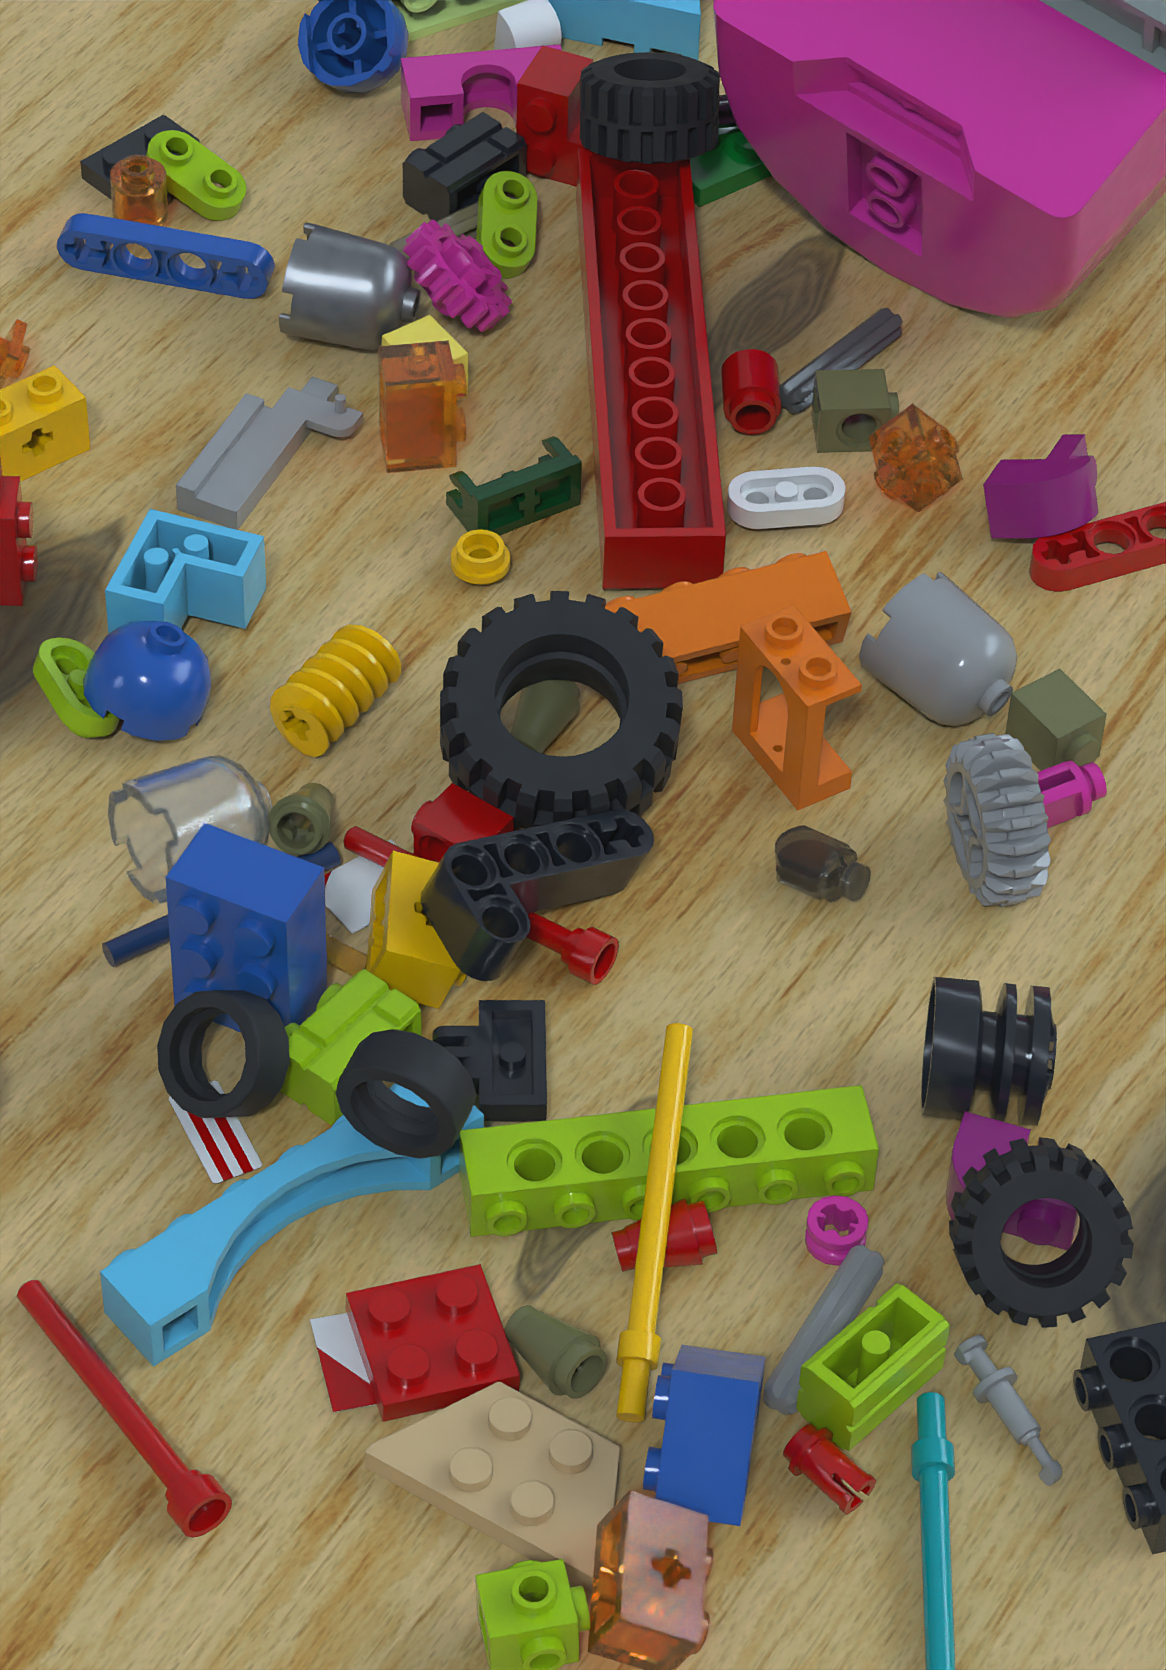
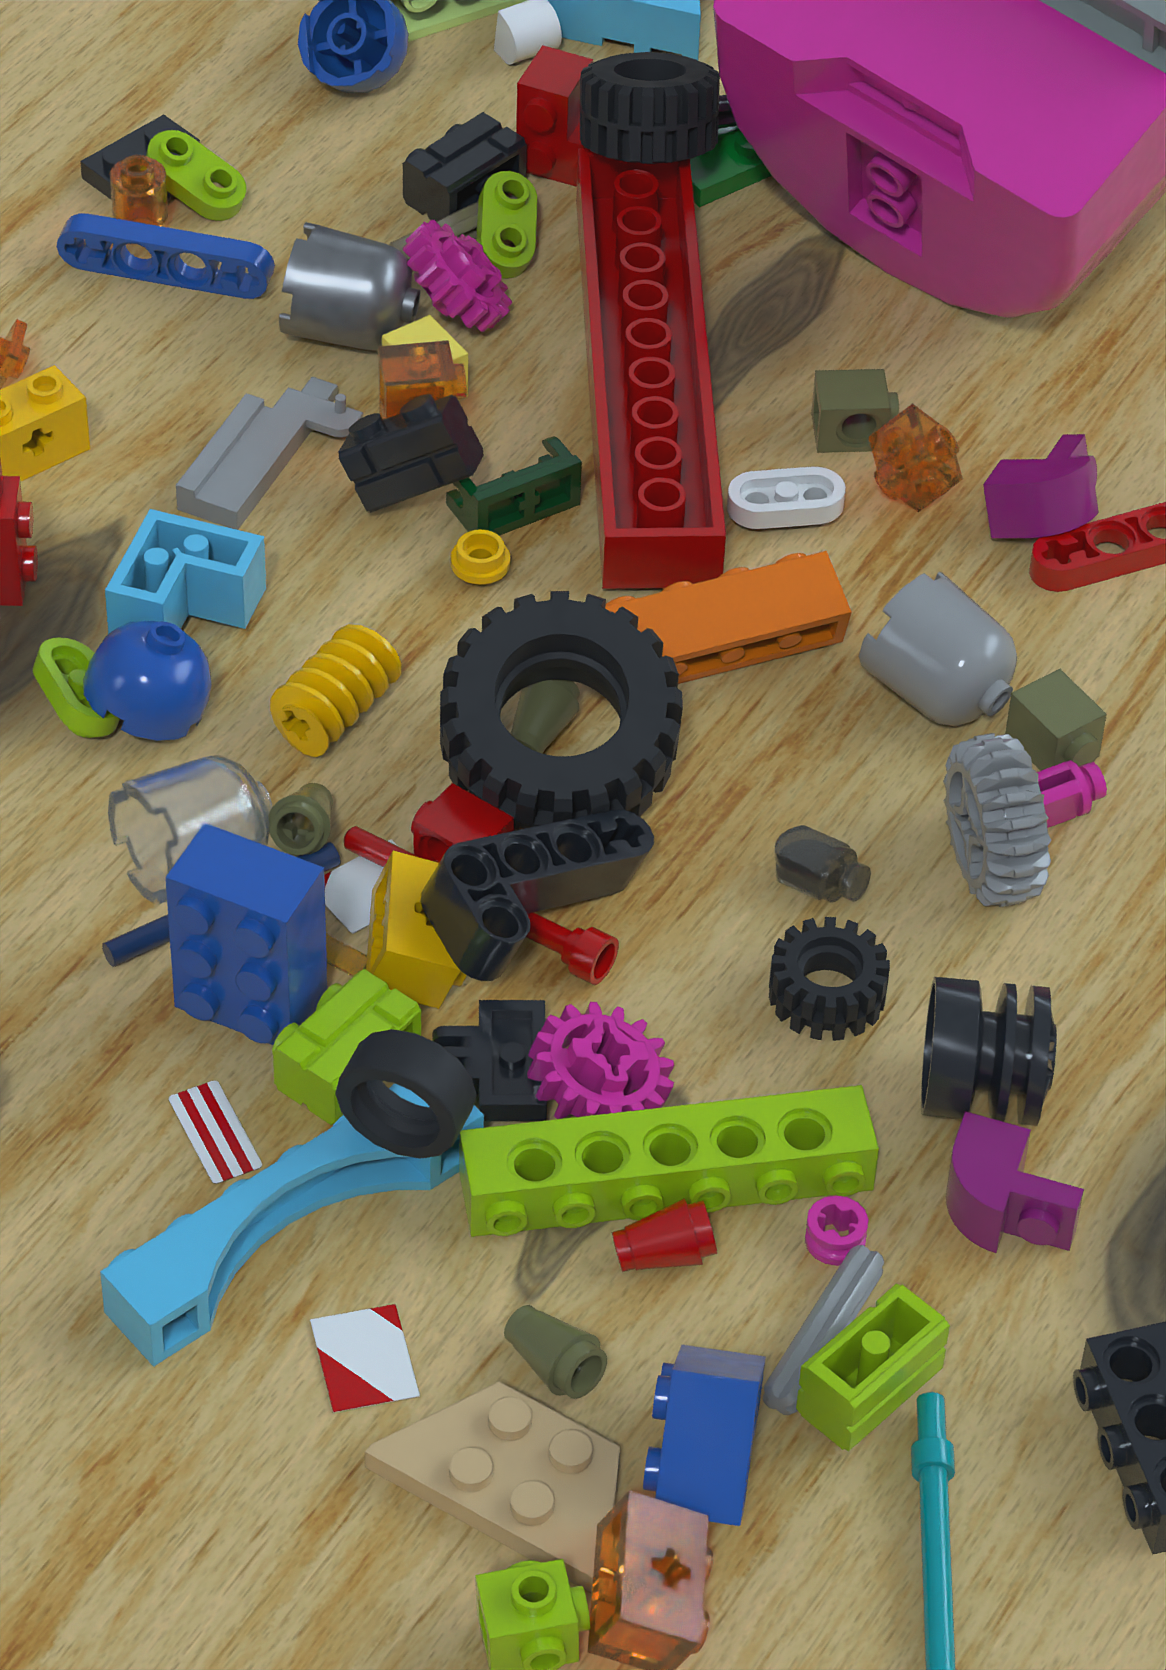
(181, 1053): black tyre -> none
(193, 1498): red piece -> none
(410, 451): none -> black brick
(430, 1341): red plate -> none
(447, 86): dark pink arch -> none
(600, 1065): none -> dark pink gear
(639, 1345): yellow bar -> none
(751, 391): red brick -> none
(789, 728): orange panel -> none
(825, 1006): none -> black tyre
(827, 1466): red pin -> none
(845, 354): dark grey axle -> none
(998, 1389): light grey piece -> none
(1065, 1282): black tyre -> none

